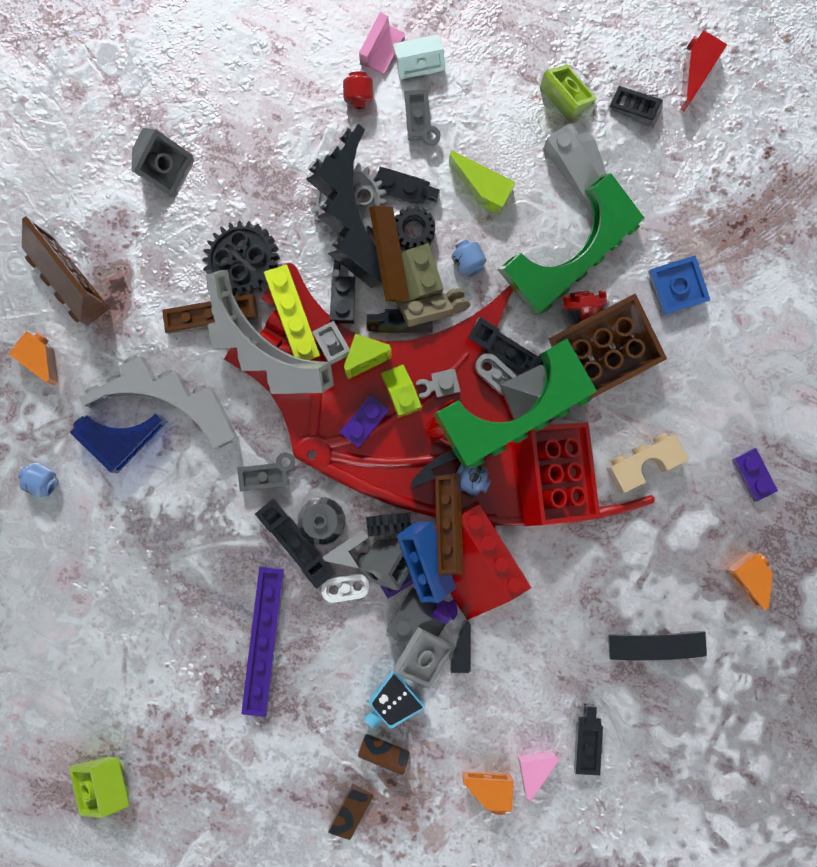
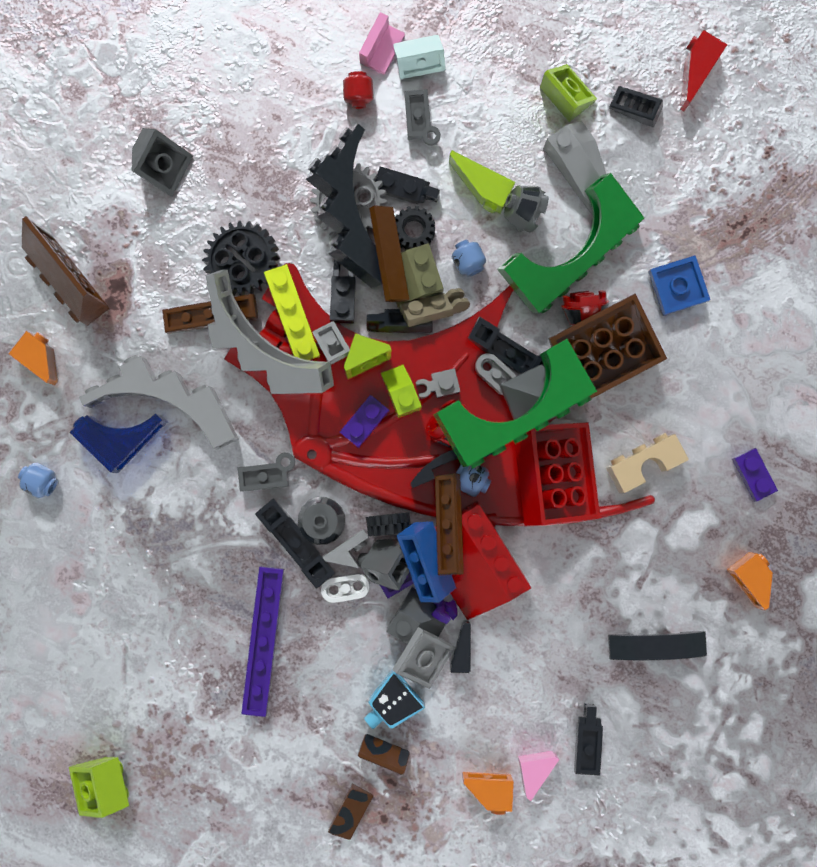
(525, 206): none -> dark grey cone

